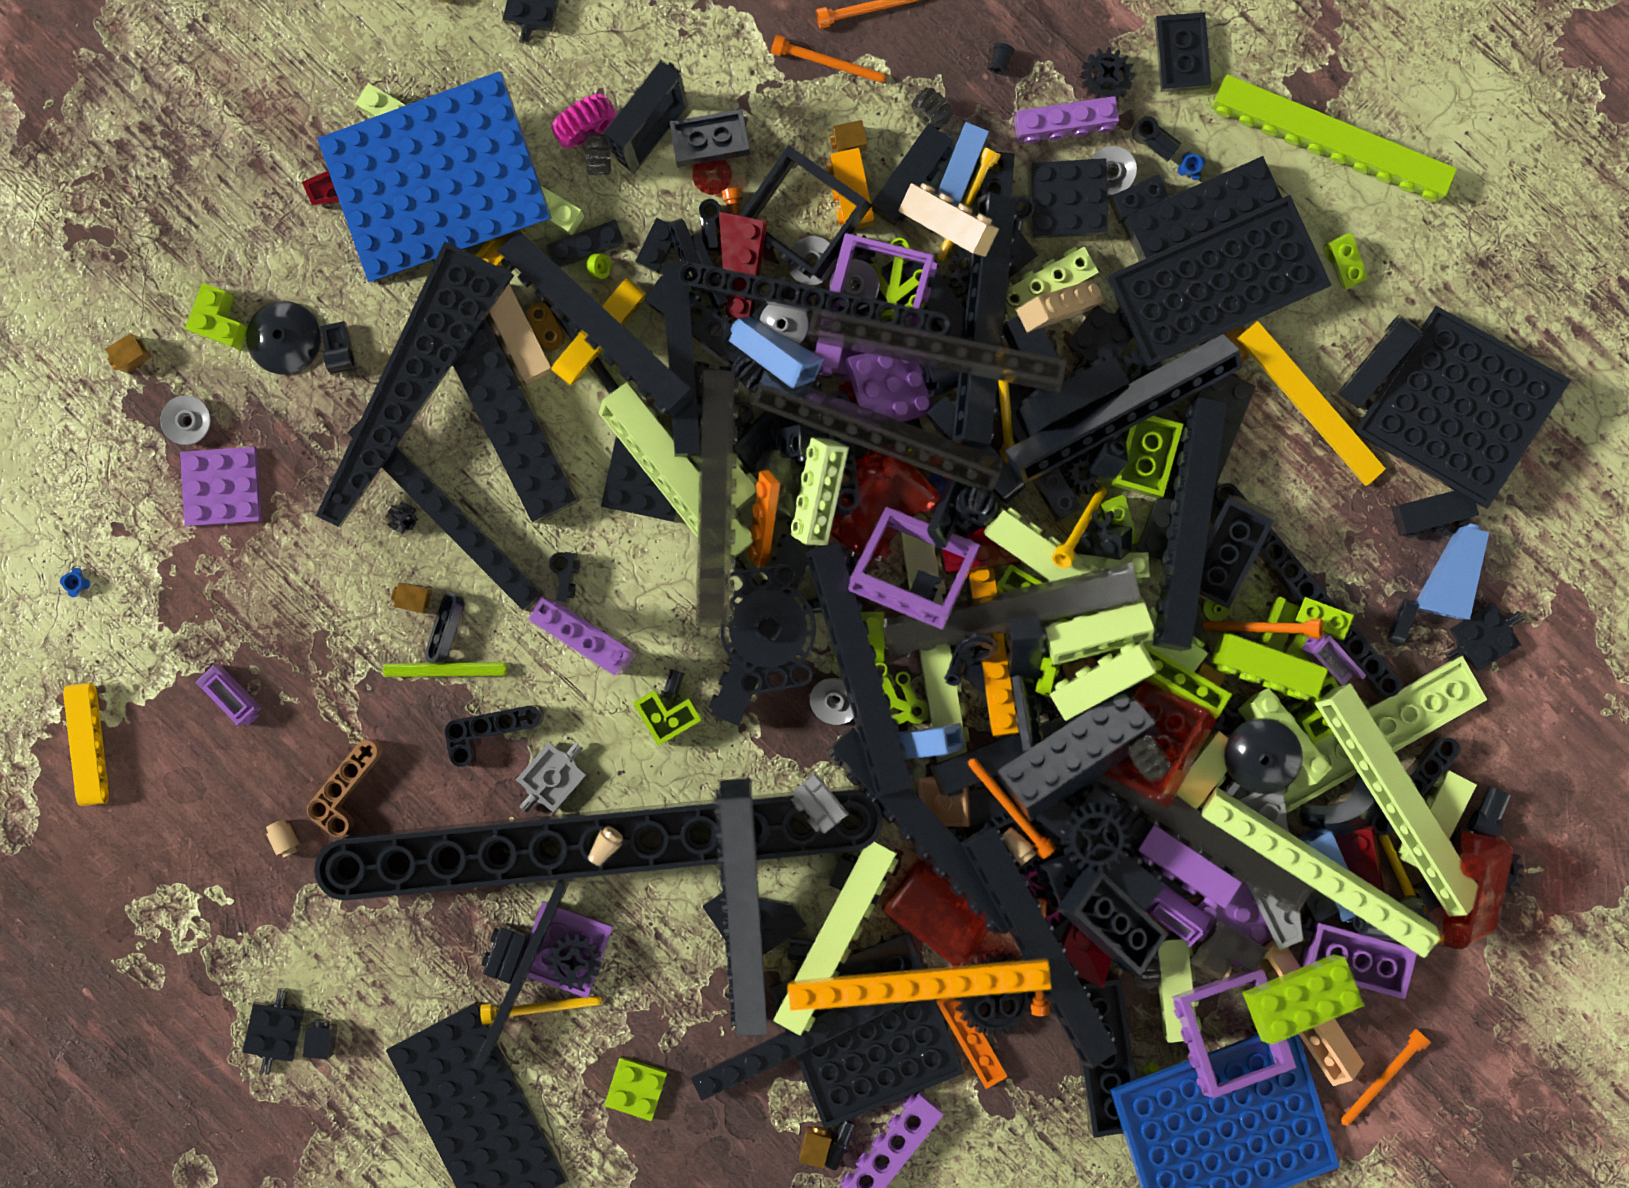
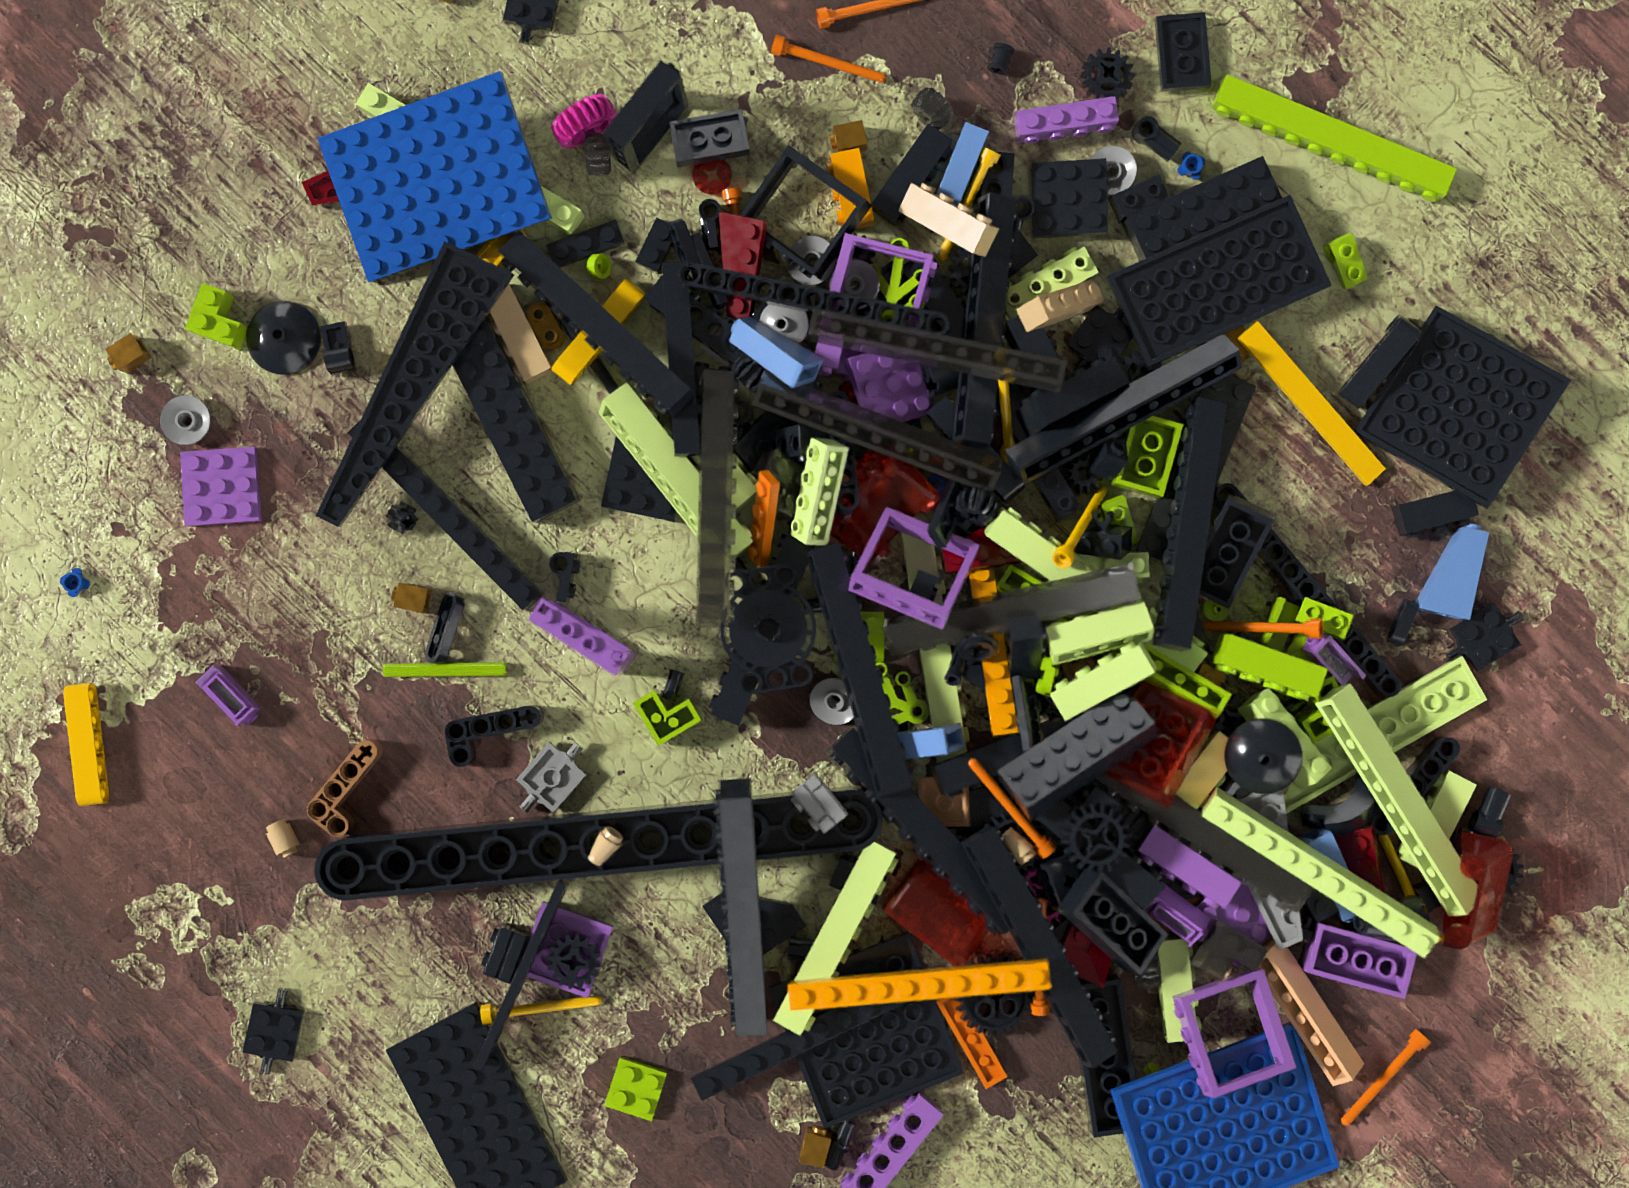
(320, 1039): black brick -> none
(1149, 758): clear smoke gear -> none
(1303, 999): lime brick -> none

